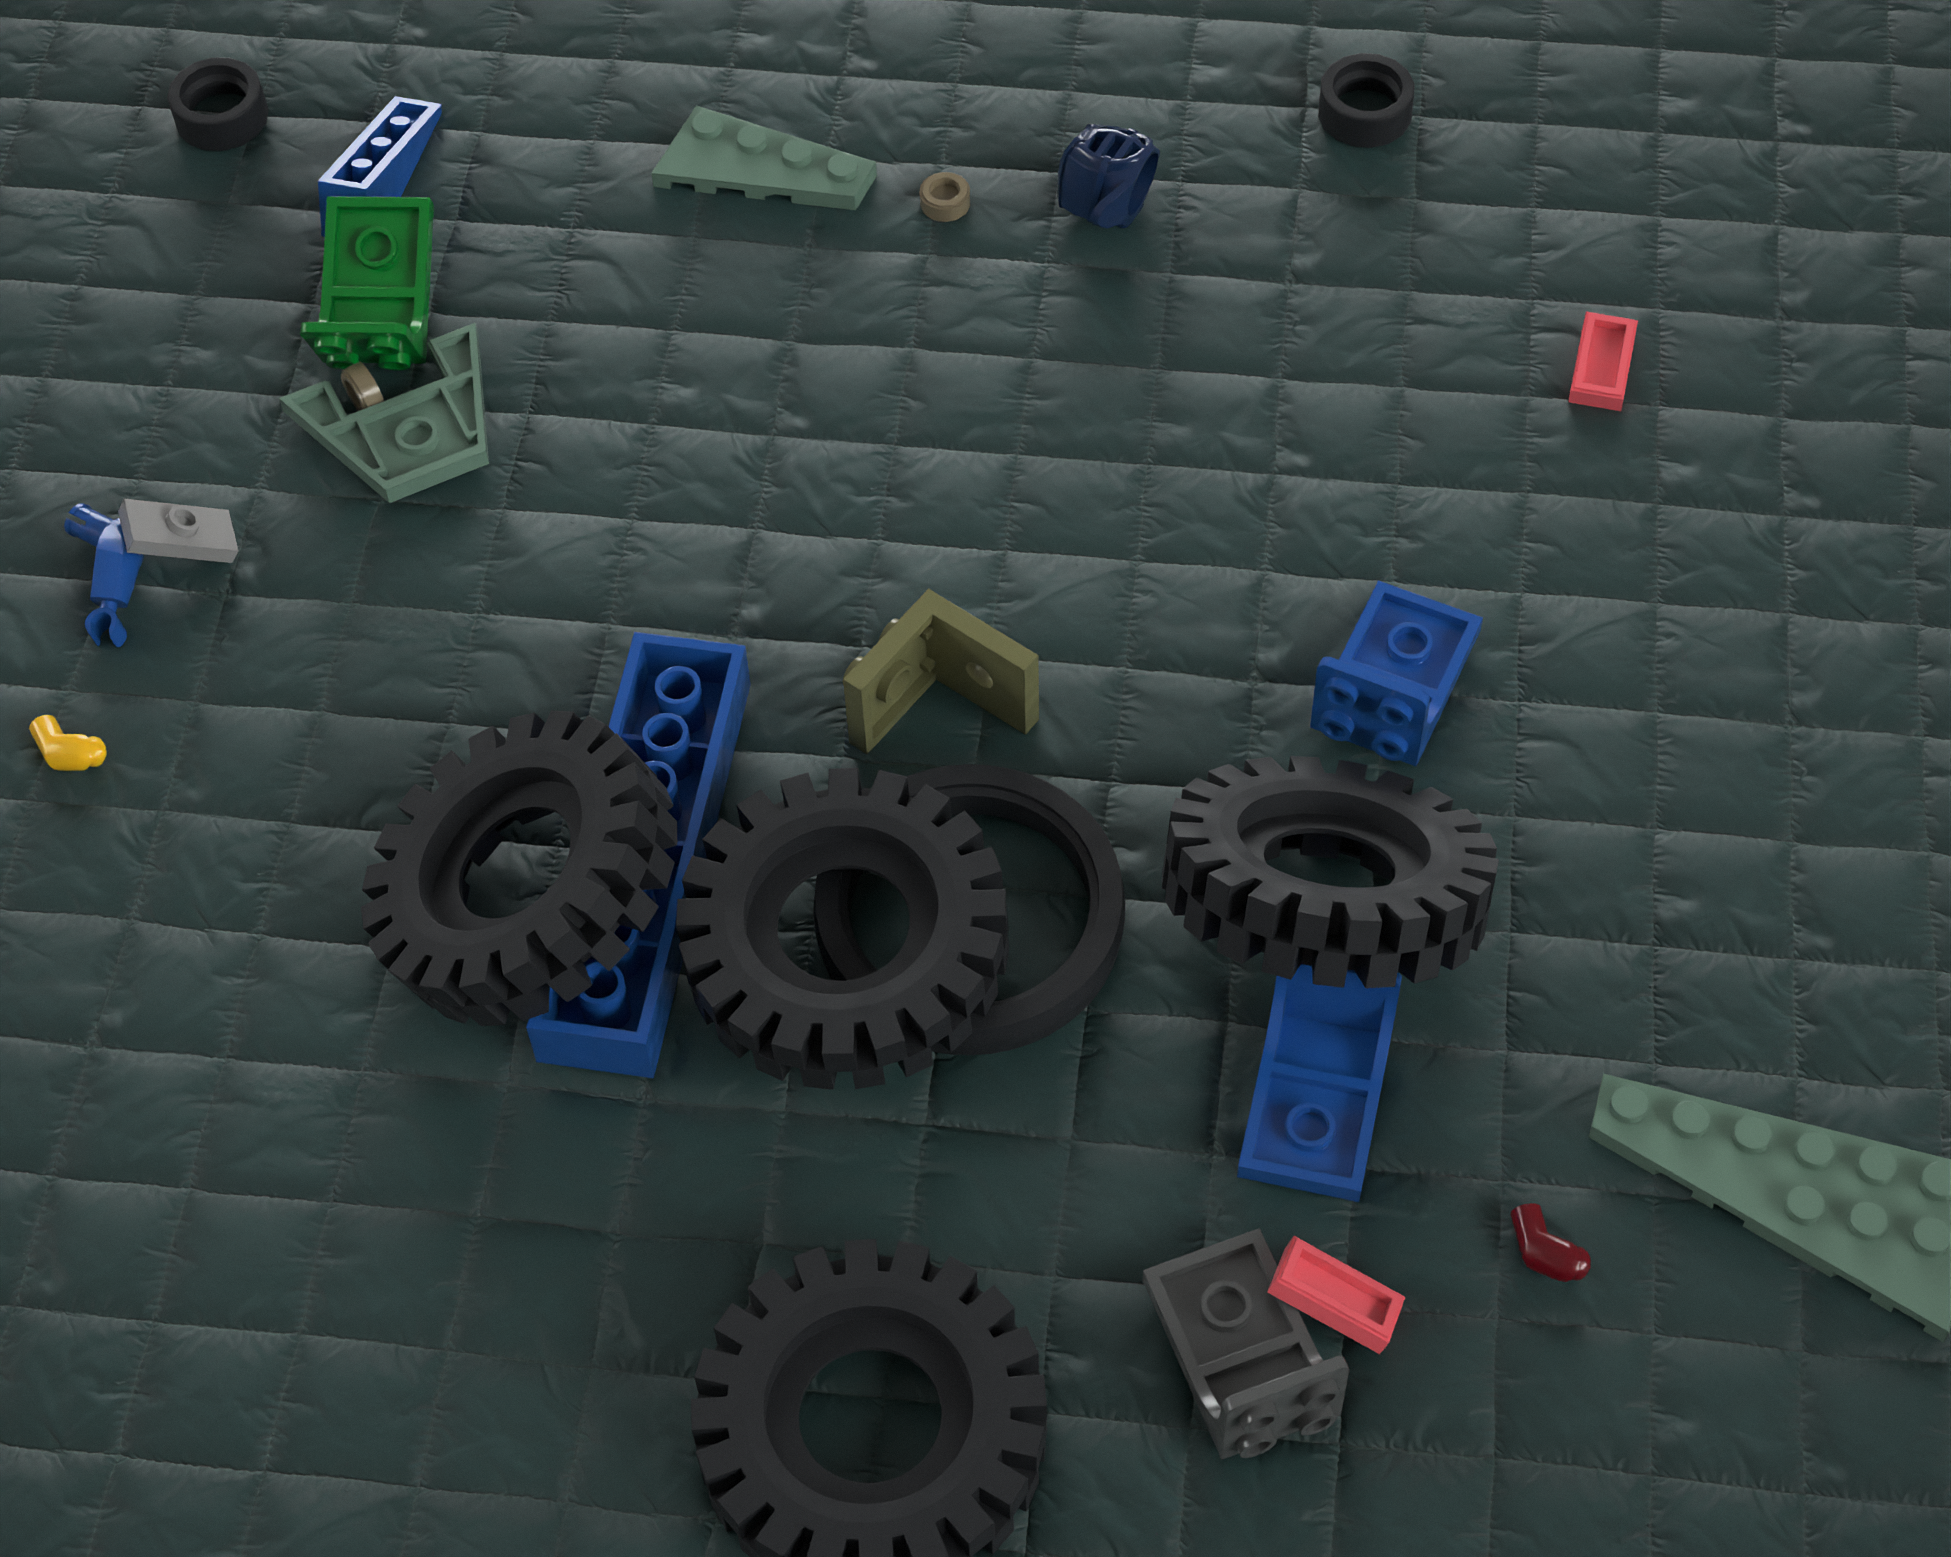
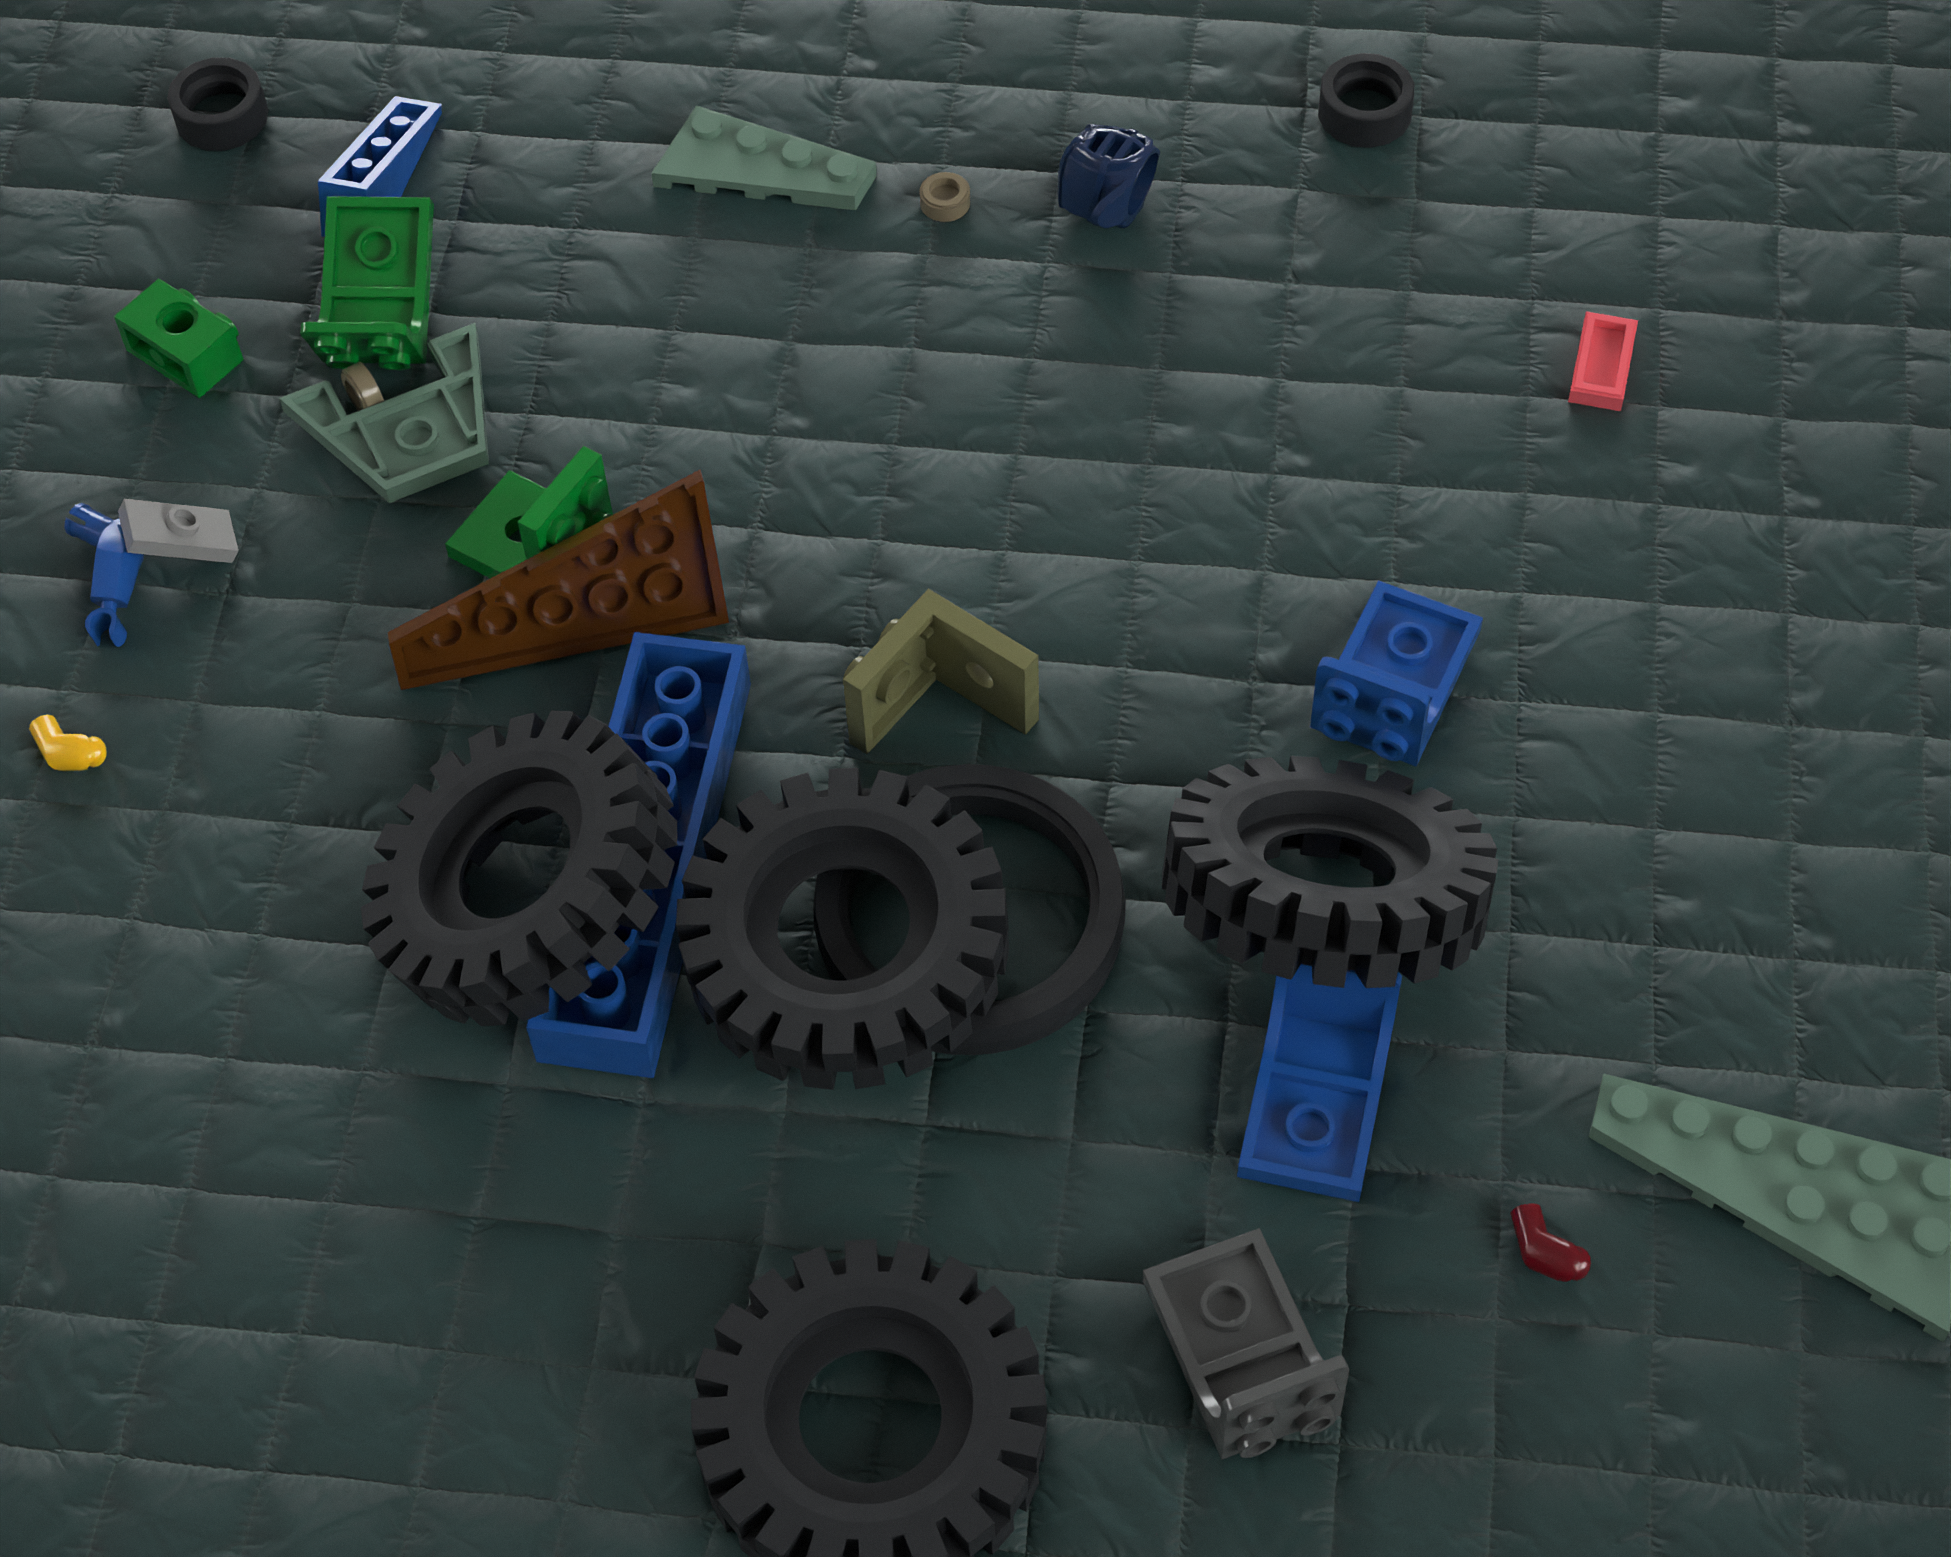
(179, 337): none -> green brick
(541, 514): none -> green bracket
(628, 574): none -> reddish brown wing
(1336, 1295): coral tile -> none

